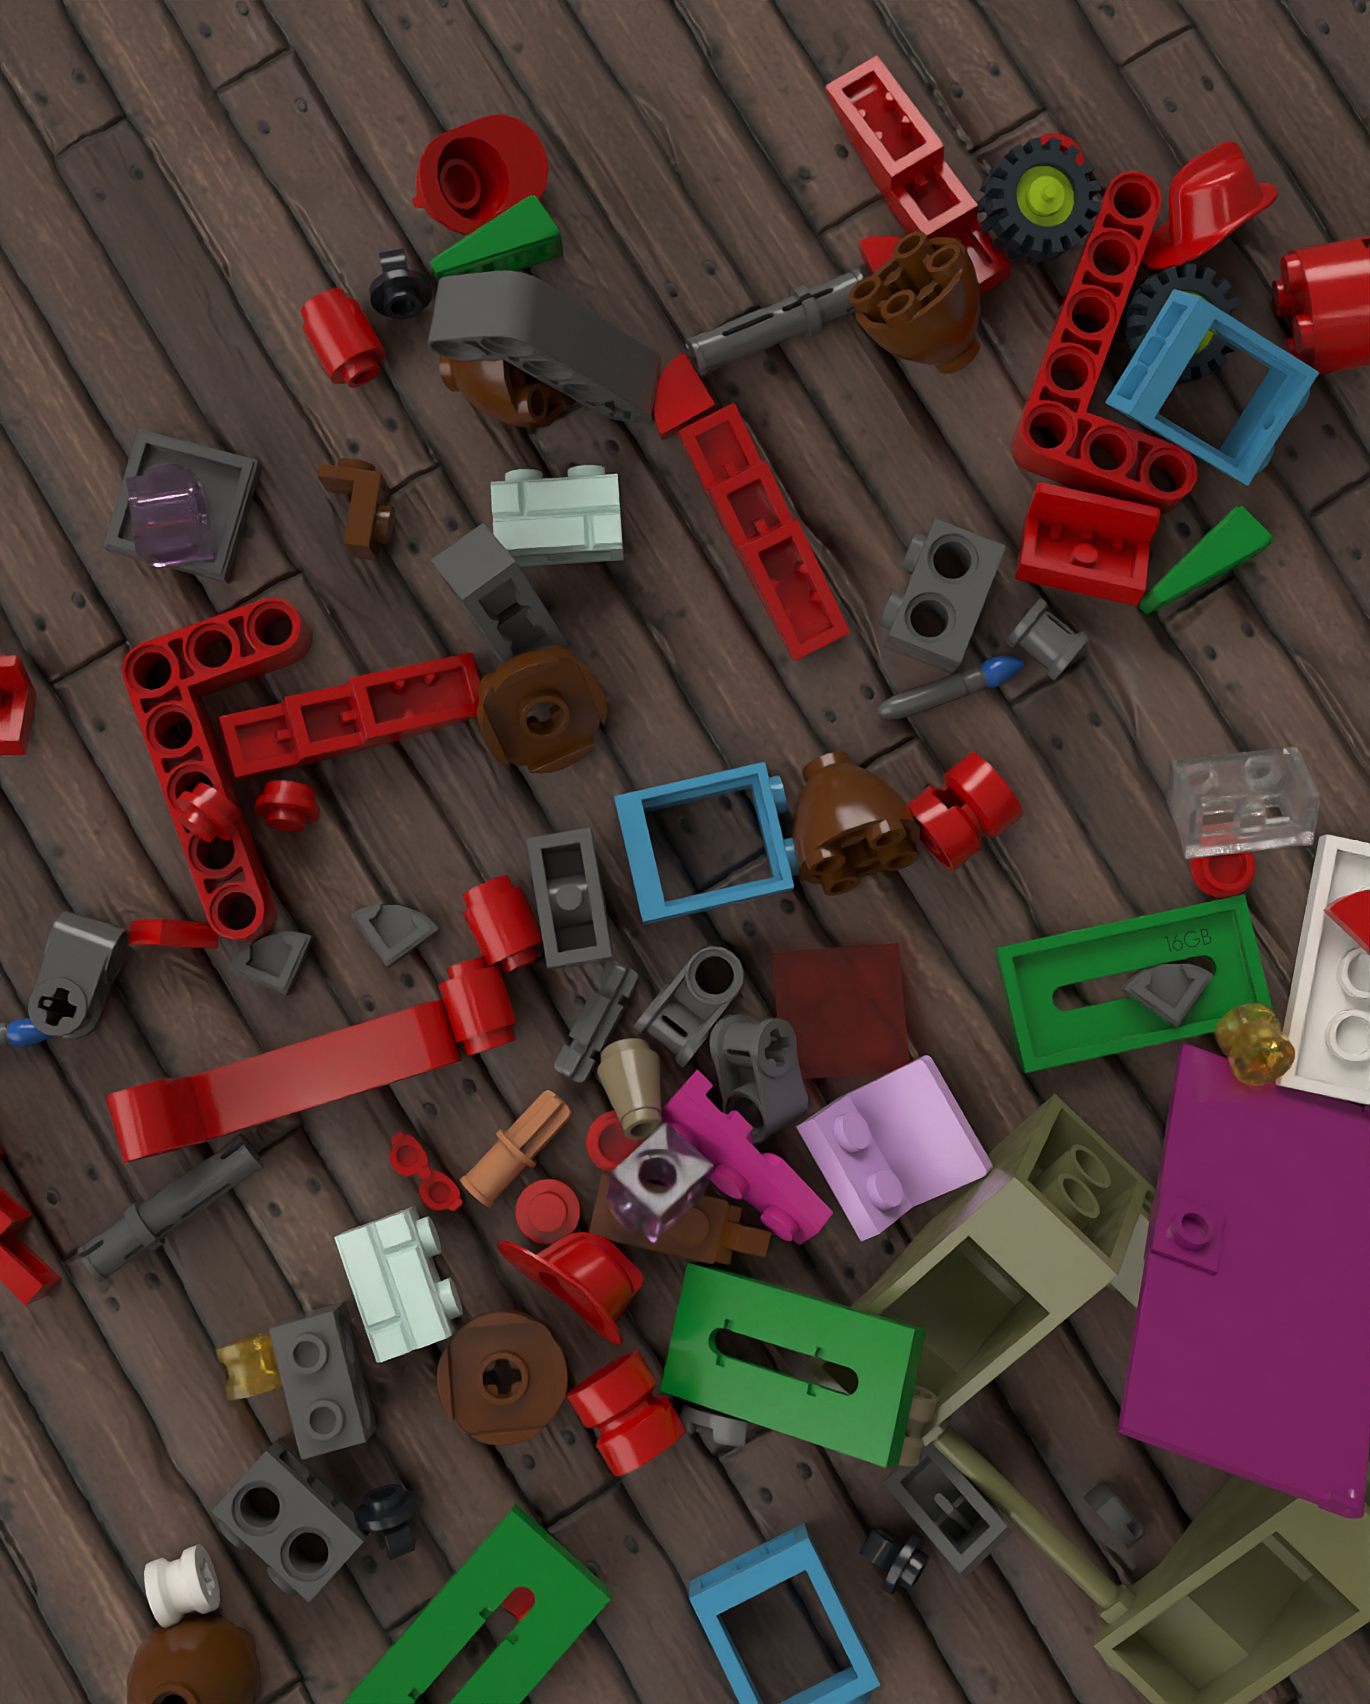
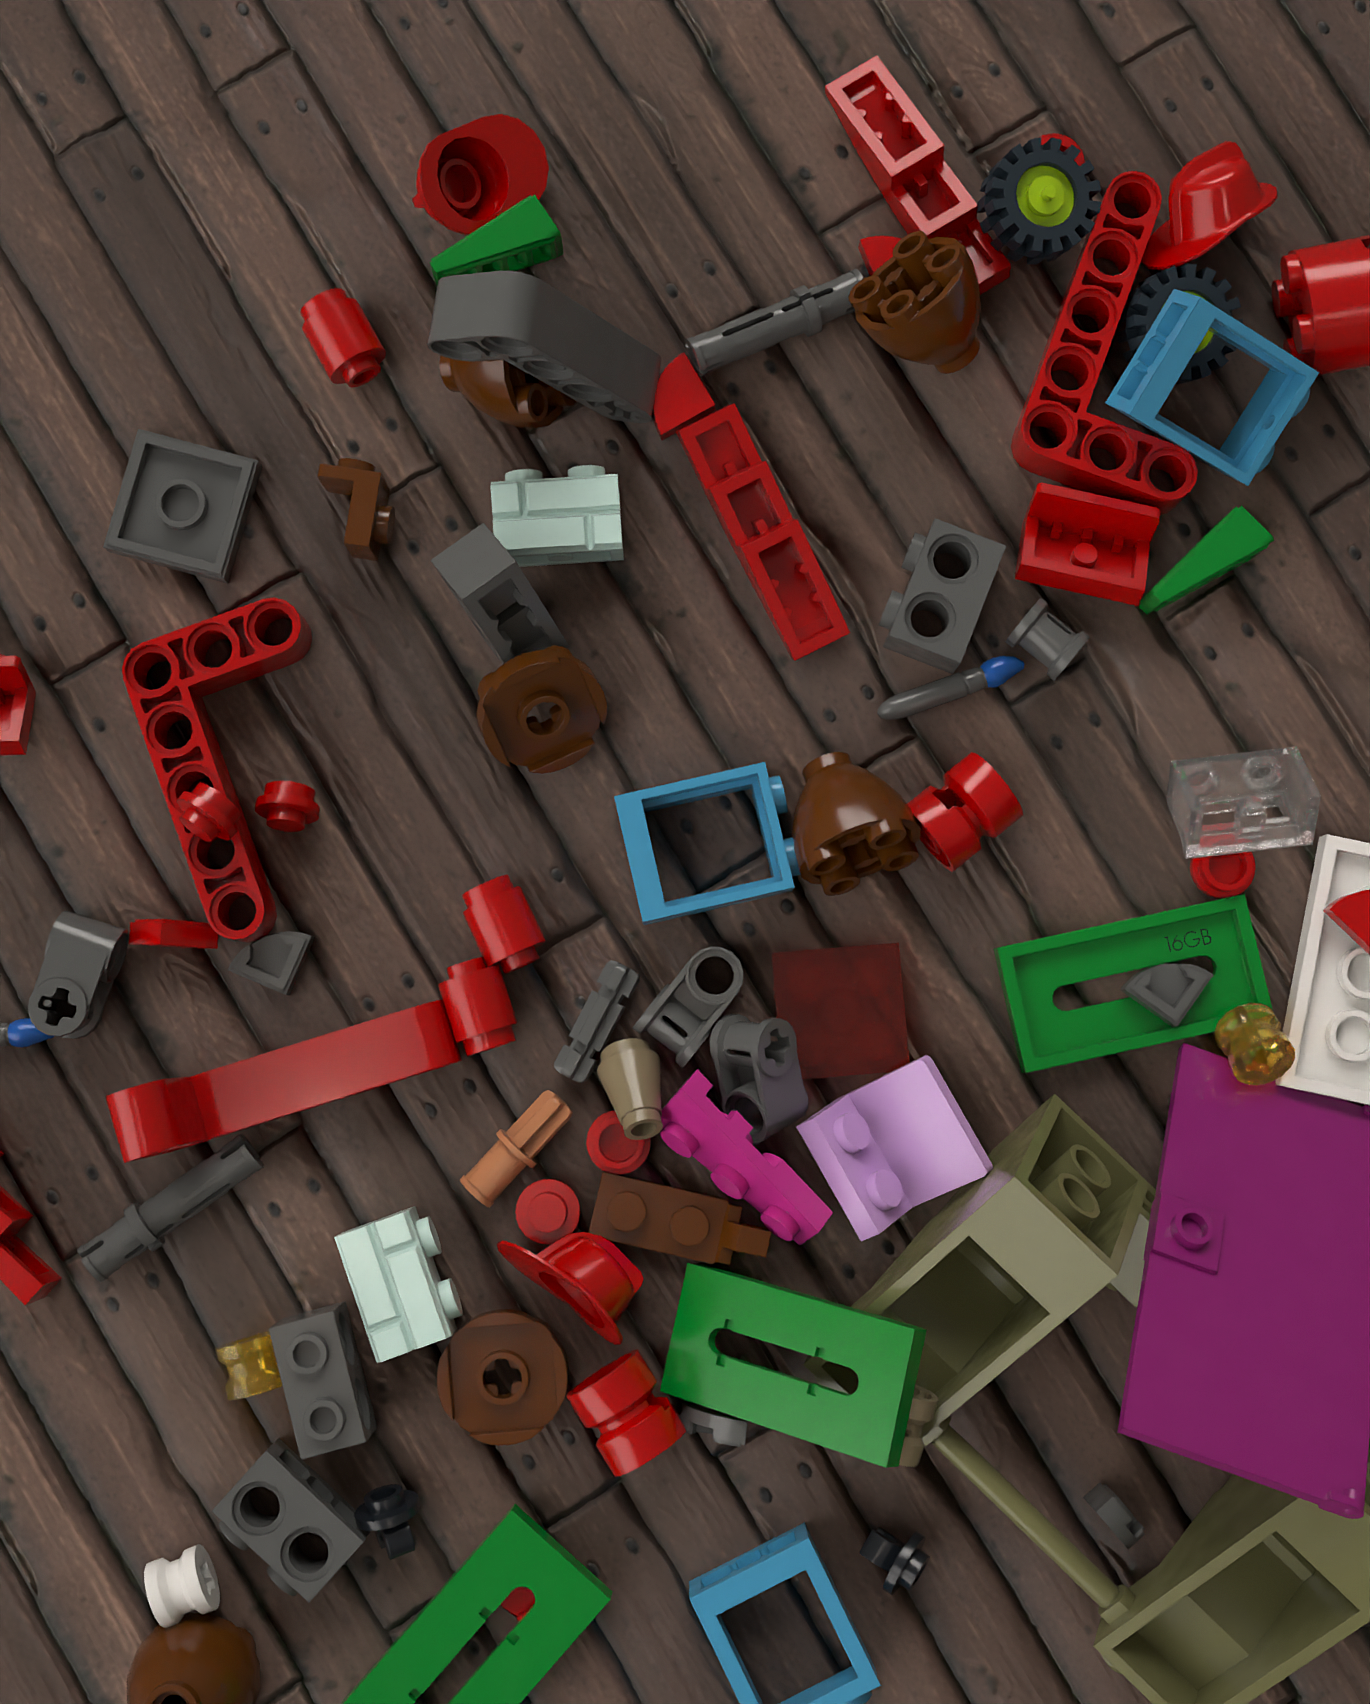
(169, 516): clear purple brick -> none
(350, 716): red slope -> none
(394, 930): dark grey tile -> none
(399, 291): black plate -> none
(437, 1188): red piece -> none
(570, 898): dark grey brick -> none
(665, 1158): clear purple brick -> none
(949, 1509): dark grey slope -> none

